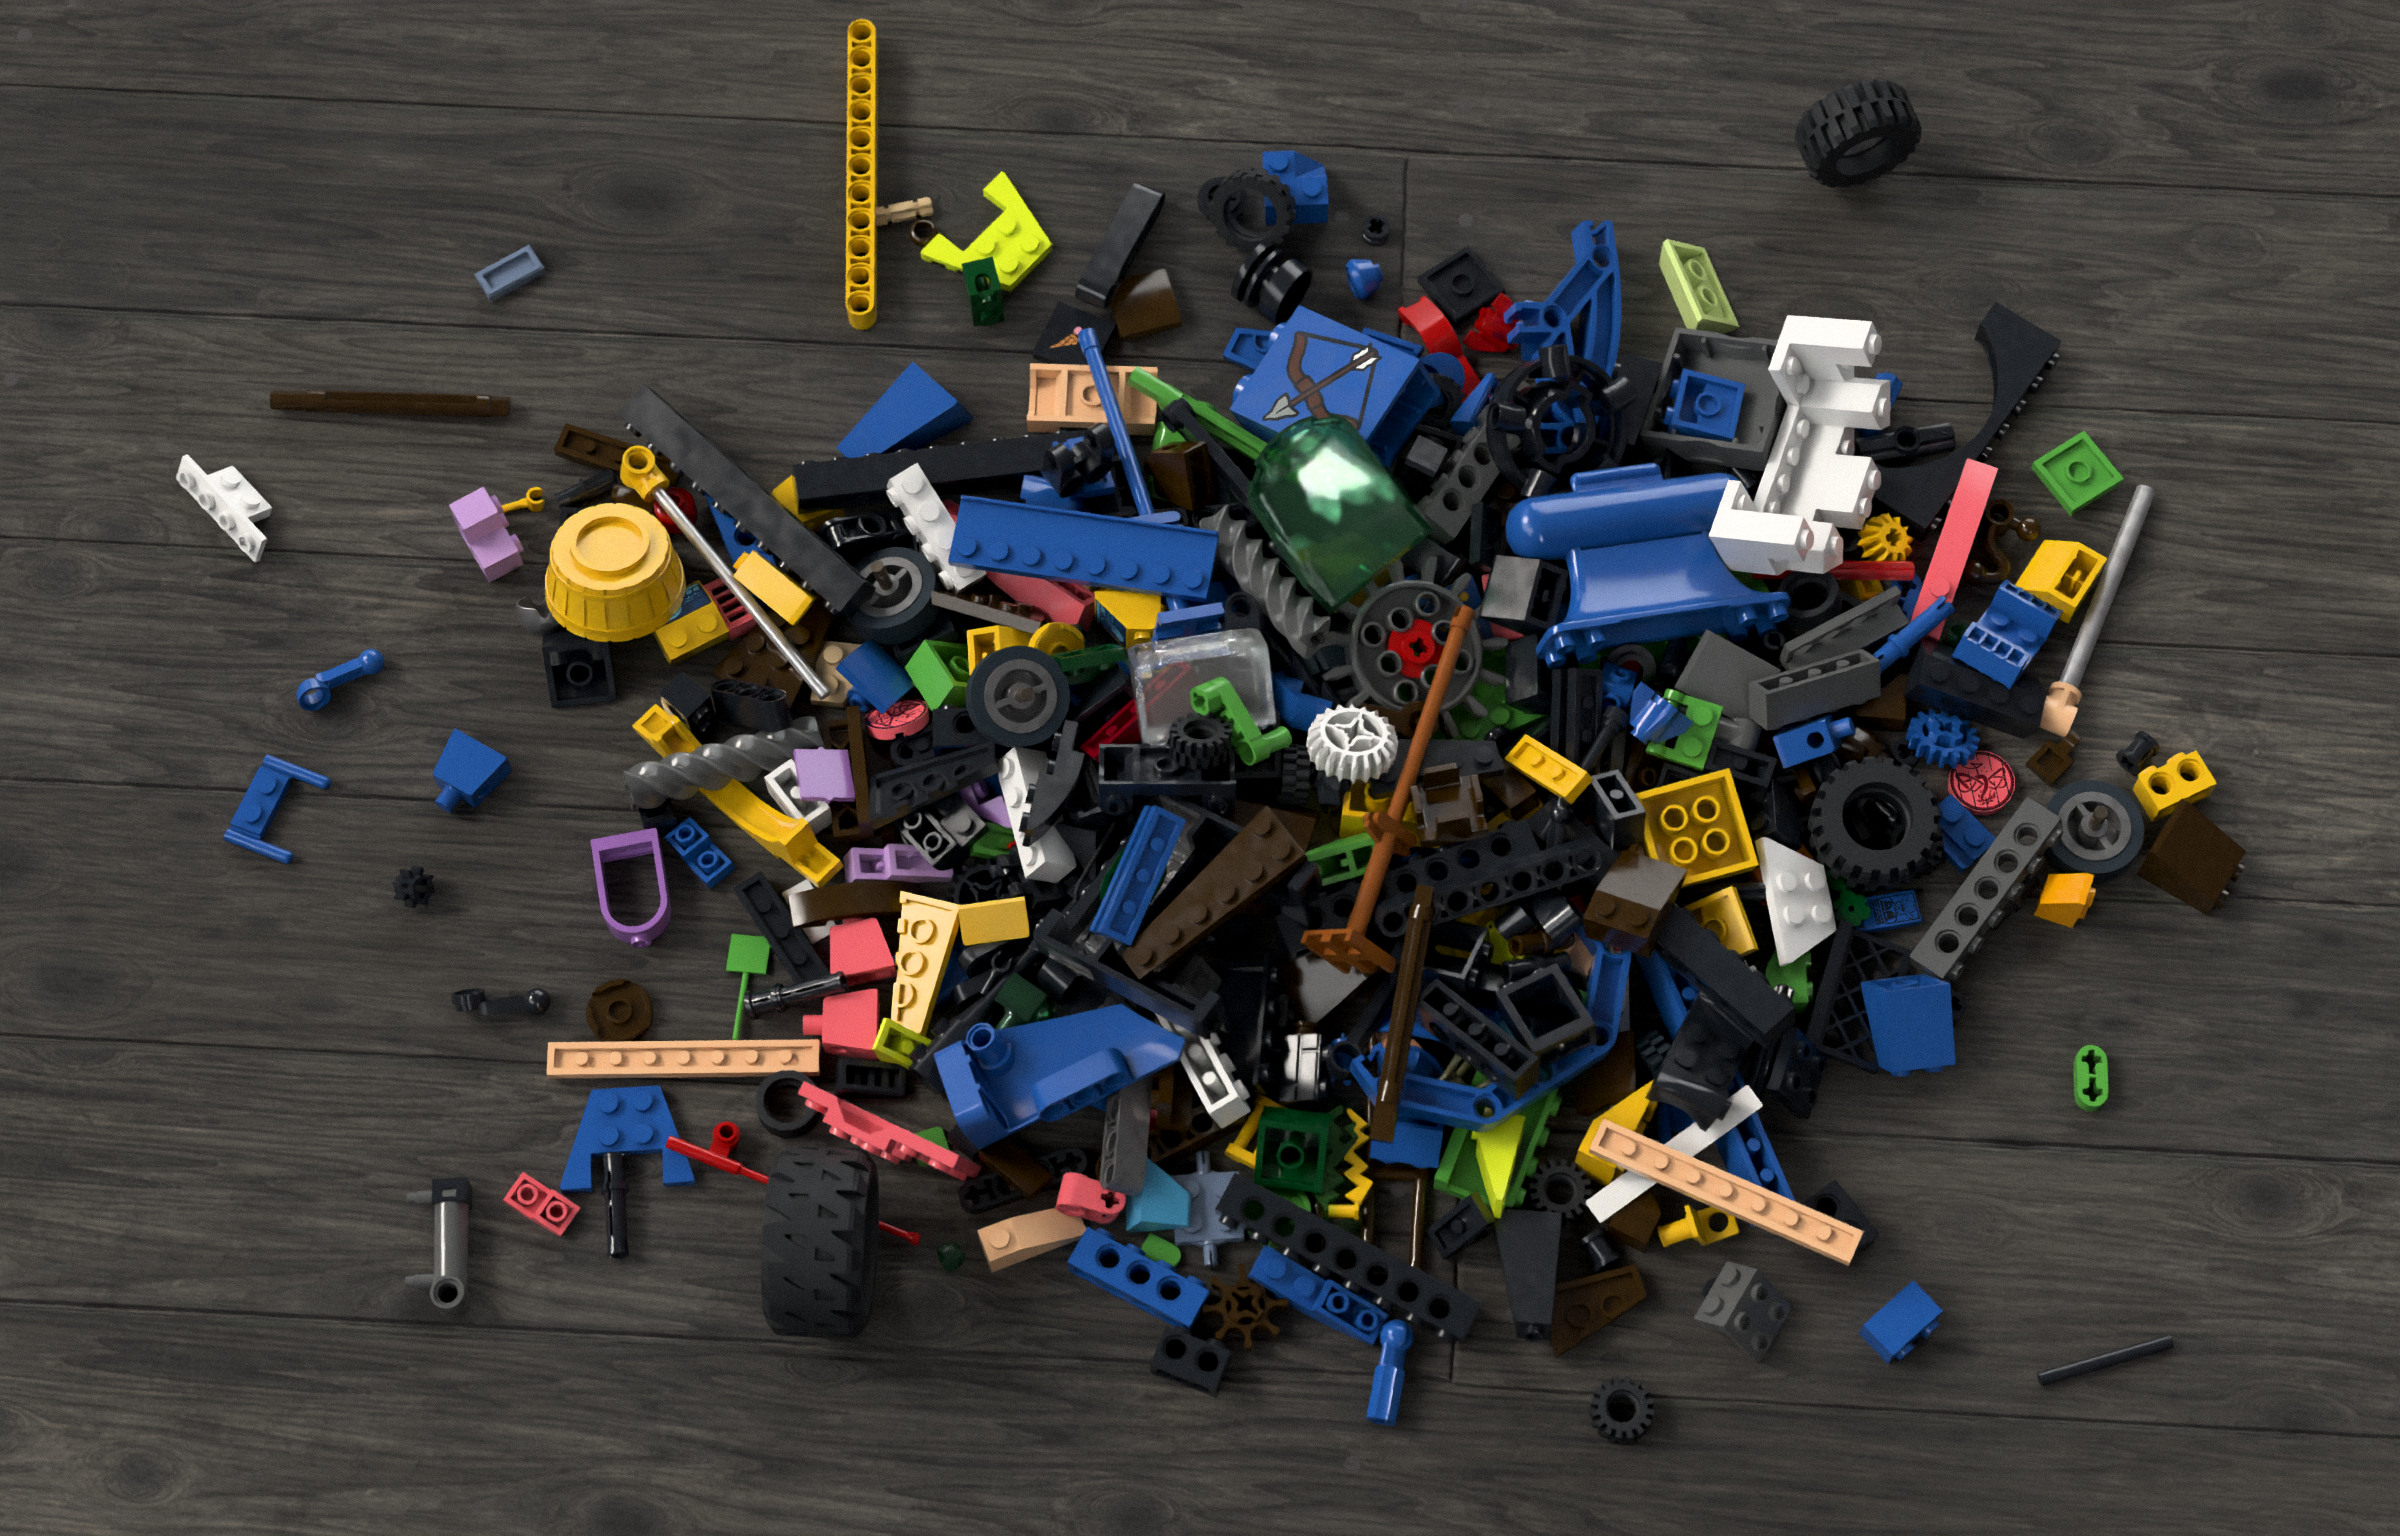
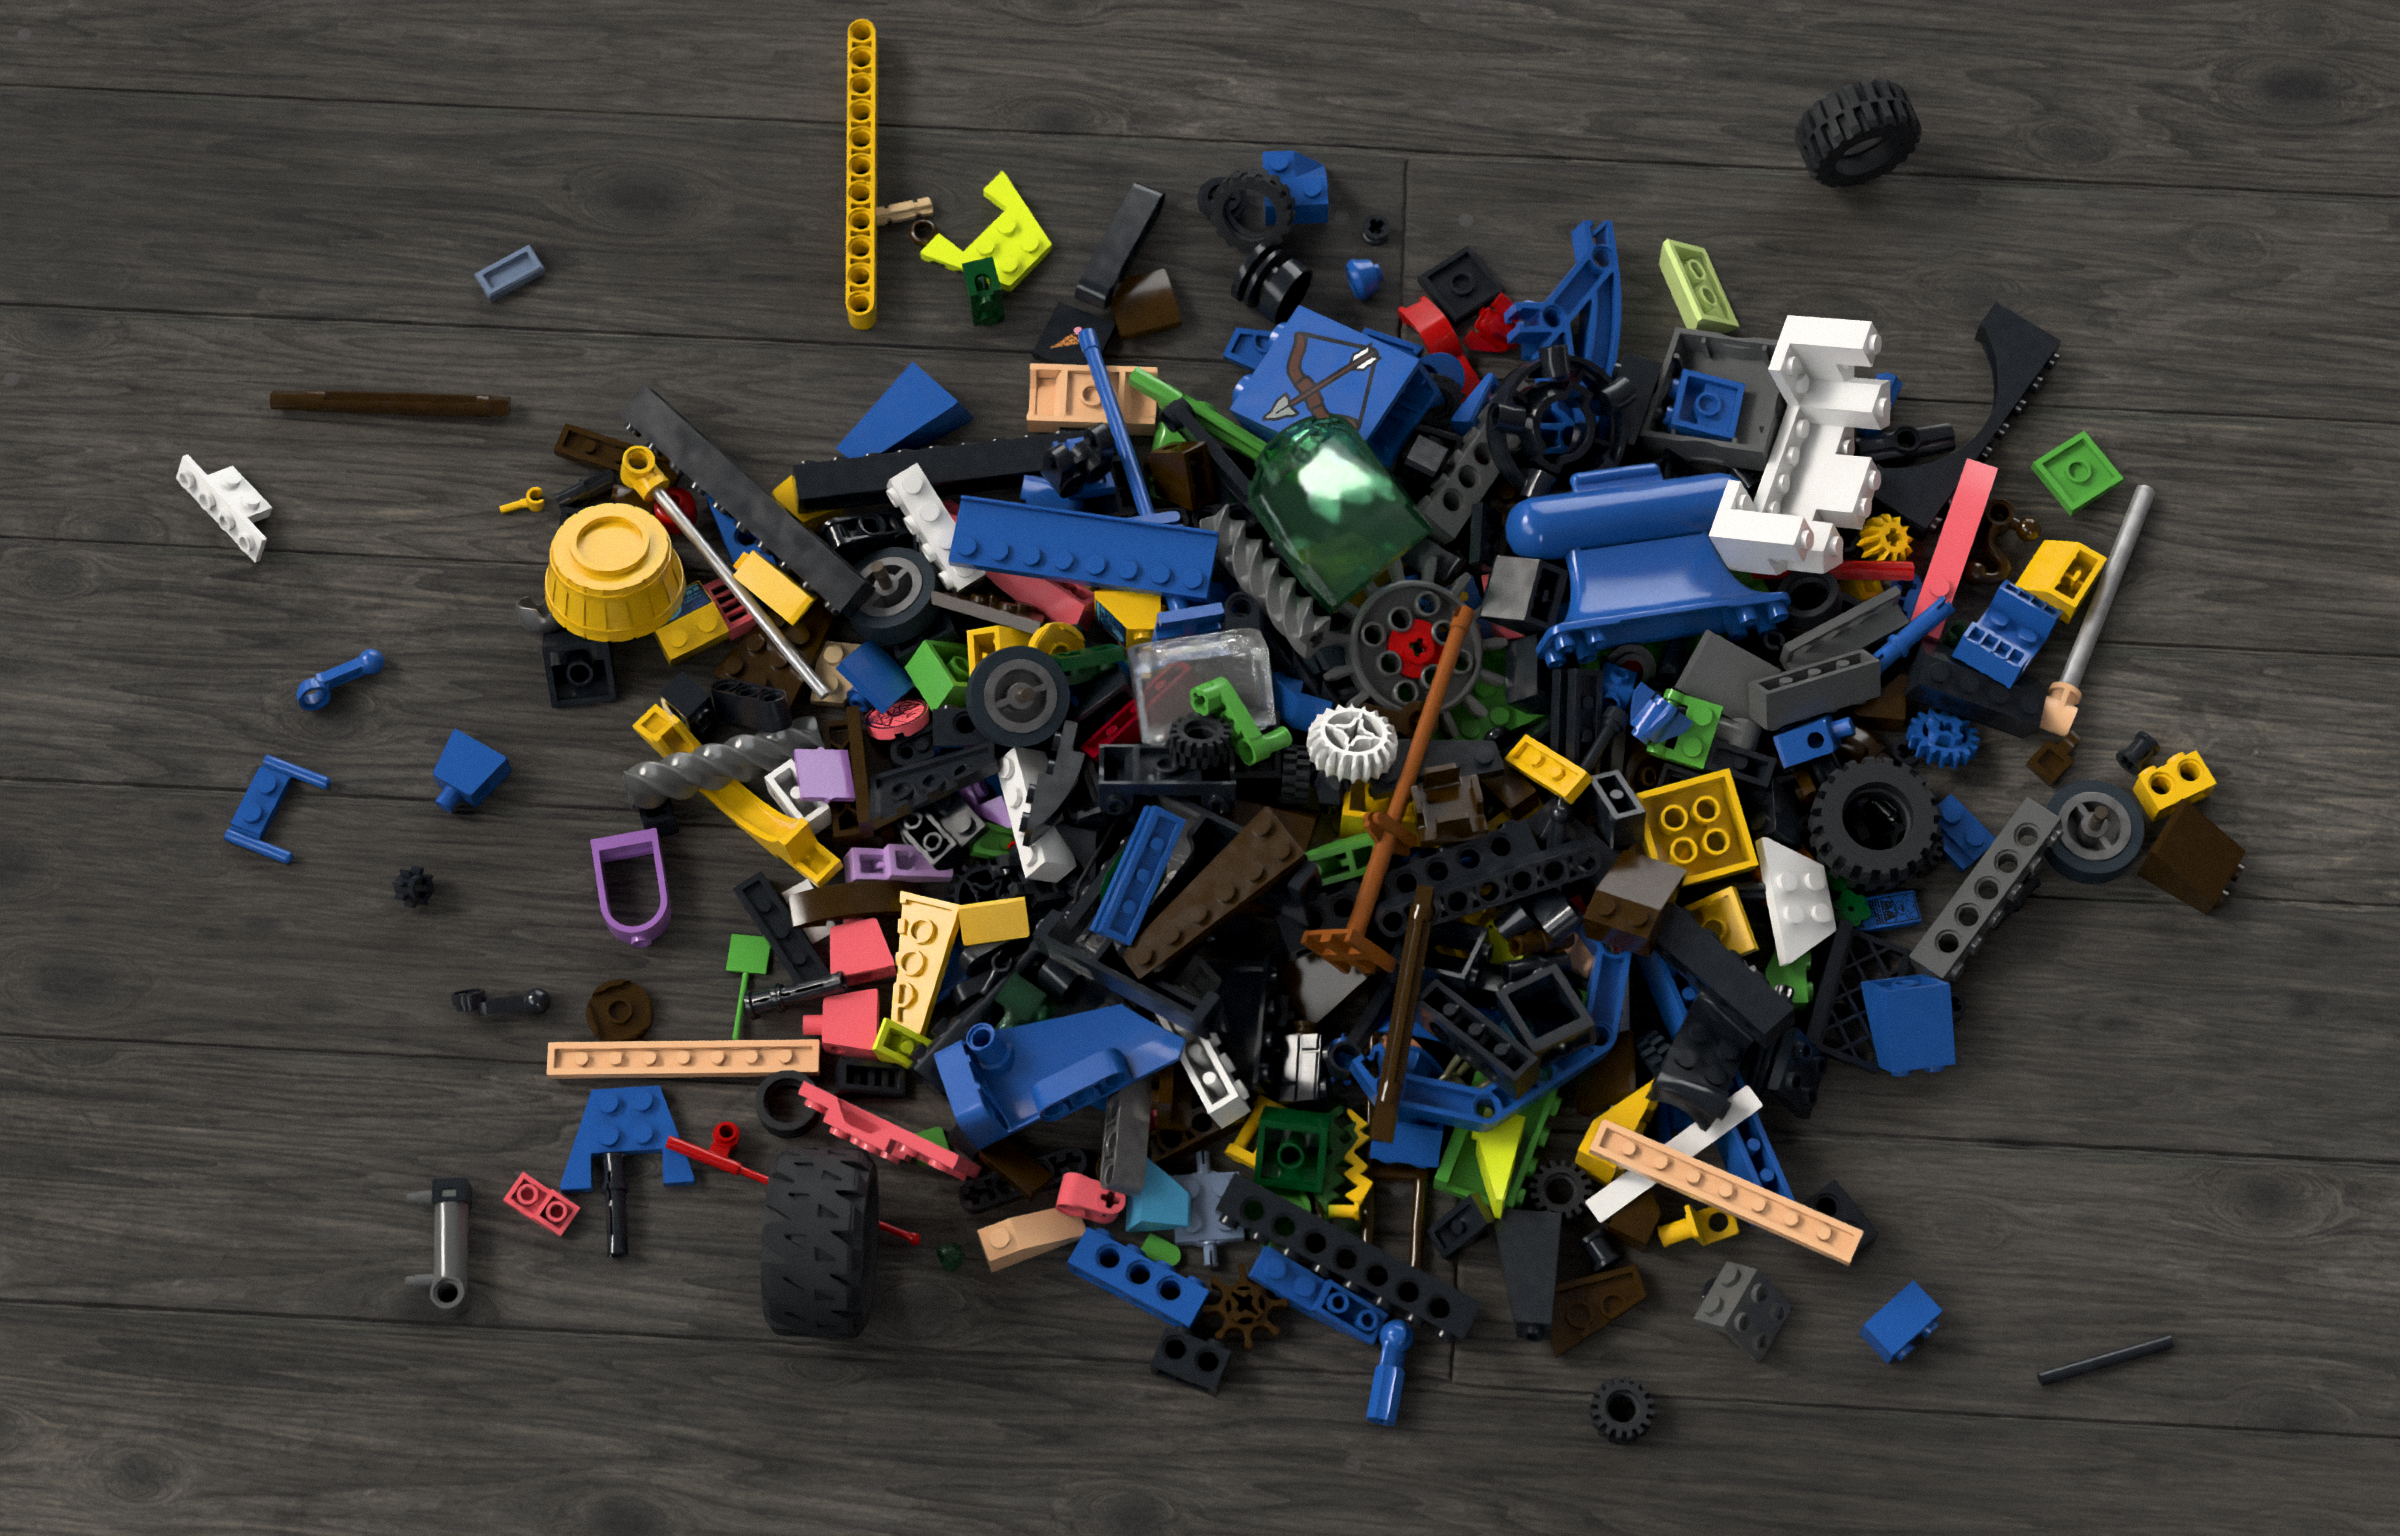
(484, 531): lavender brick -> none
(699, 853): blue slope -> none
(1982, 784): tile -> none
(2065, 898): light orange slope -> none
(2098, 1077): bright green beam -> none

